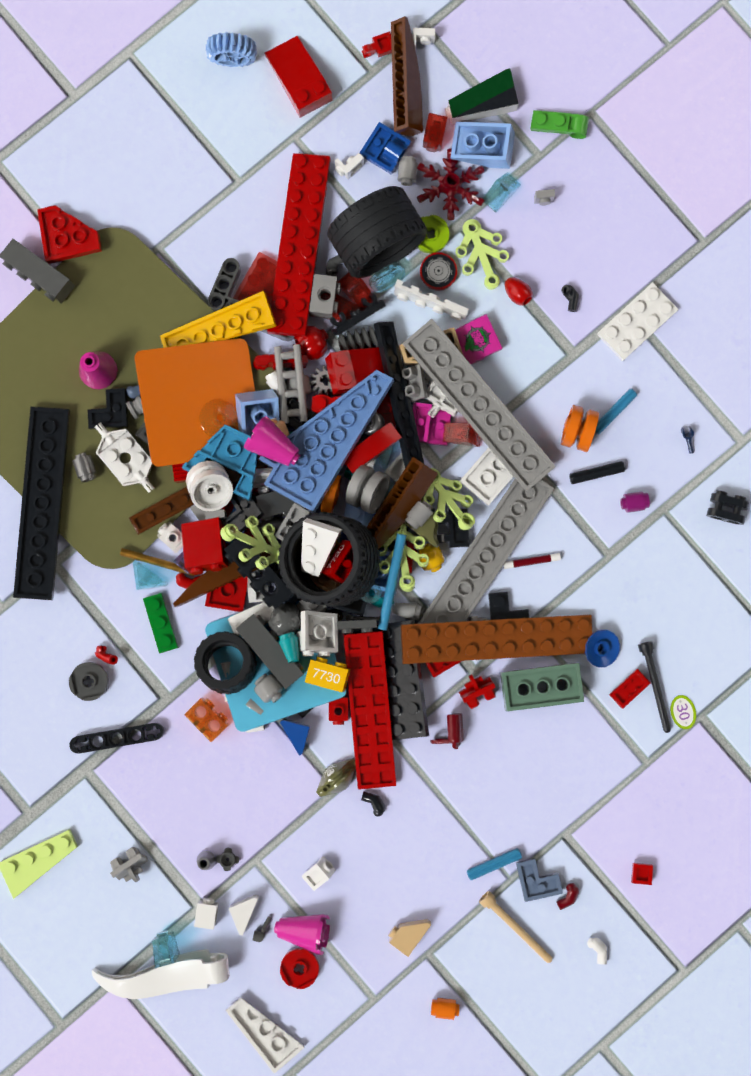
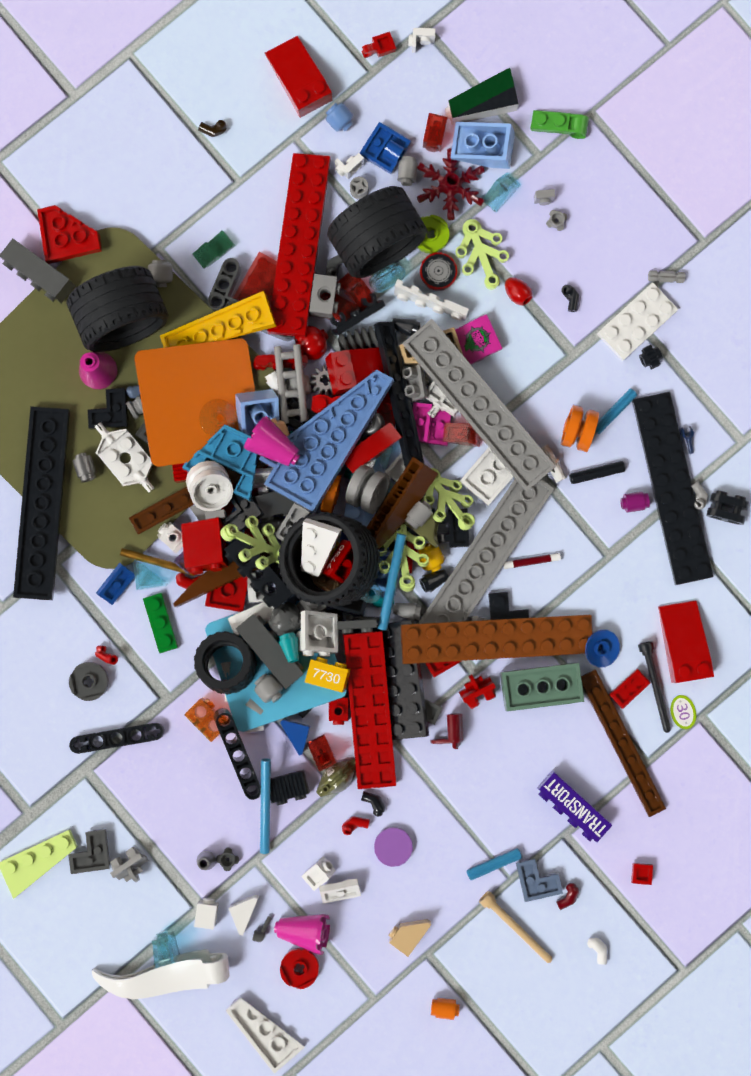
(95, 857): none -> dark grey plate
(115, 583): none -> blue plate
(117, 308): none -> black tyre
(161, 272): none -> light grey head
(213, 131): none -> dark brown arm
(214, 249): none -> clear green slope
(231, 49): light blue gear -> none
(237, 762): none -> black beam
(265, 806): none -> dark azure piece
(288, 787): none -> black brick
(322, 752): none -> clear red slope
(339, 117): none -> medium blue head
(340, 891): none -> white plate
(354, 822): none -> red arm
(357, 184): none -> light grey wheel
(393, 846): none -> medium lavender tile
(406, 80): reddish brown slope -> none
(406, 326): none -> black cone
(433, 580): none -> black cone
(433, 711): none -> dark grey plate
(557, 472): none -> white pin
(562, 217): none -> light grey plate
(574, 806): none -> dark purple brick
(622, 743): none -> reddish brown tile
(650, 357): none -> black gear
(666, 276): none -> light grey axle
(672, 488): none -> black plate
(685, 642): none -> red slope
(700, 496): none -> light grey arm

